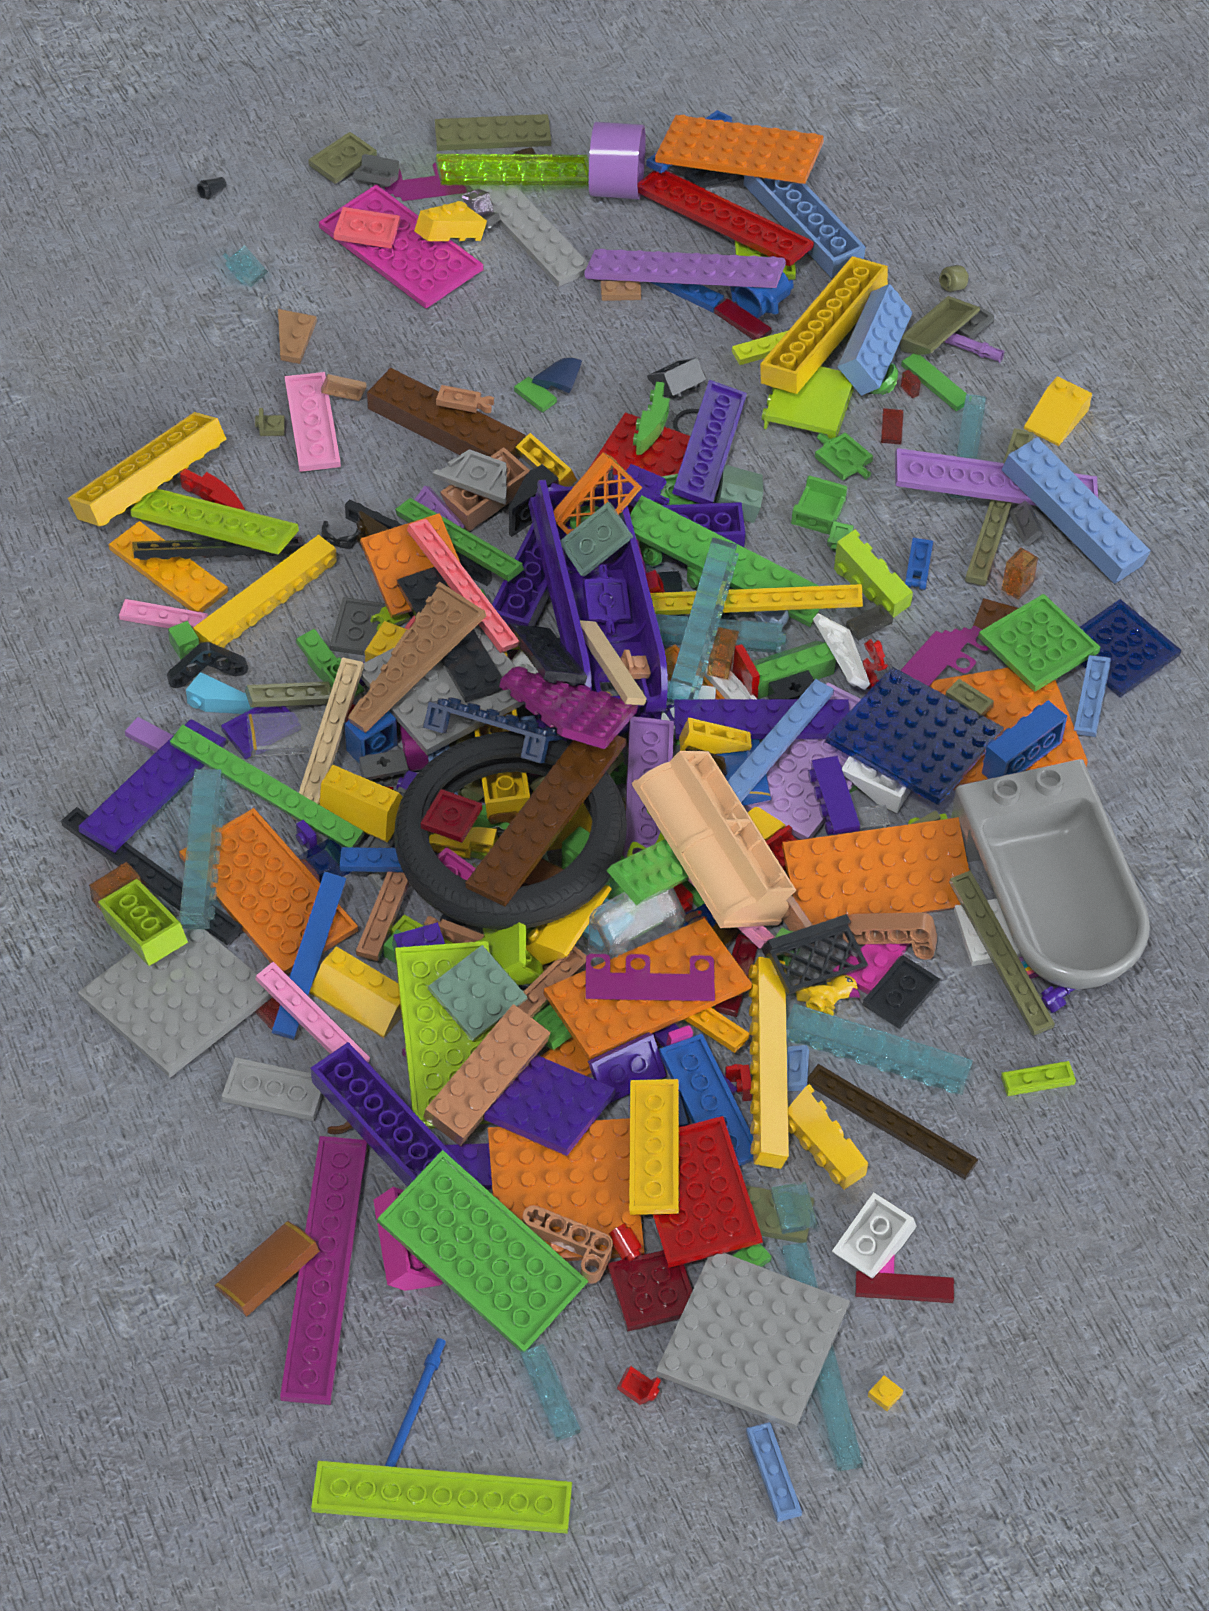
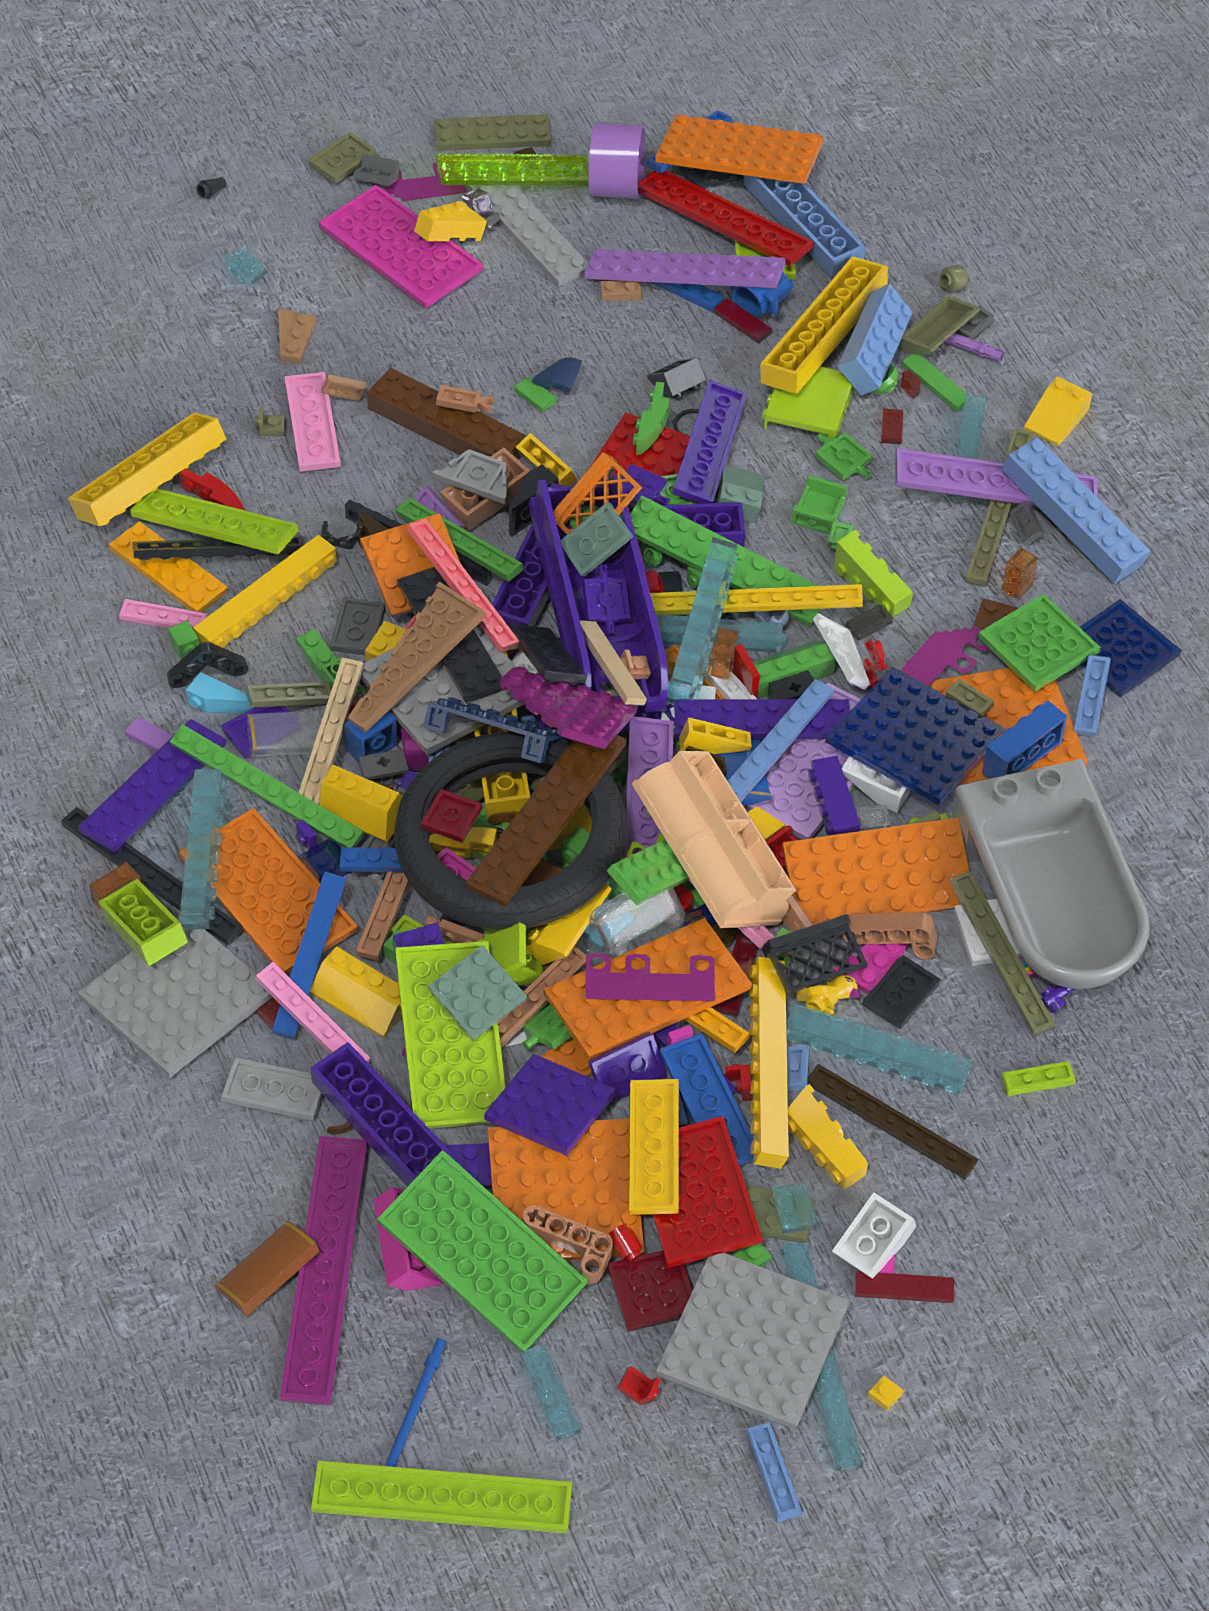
(367, 227): coral plate -> none
(385, 616): lime plate -> none
(486, 1074): nougat brick -> none
(756, 349): neon yellow plate -> none
(919, 563): blue plate -> none

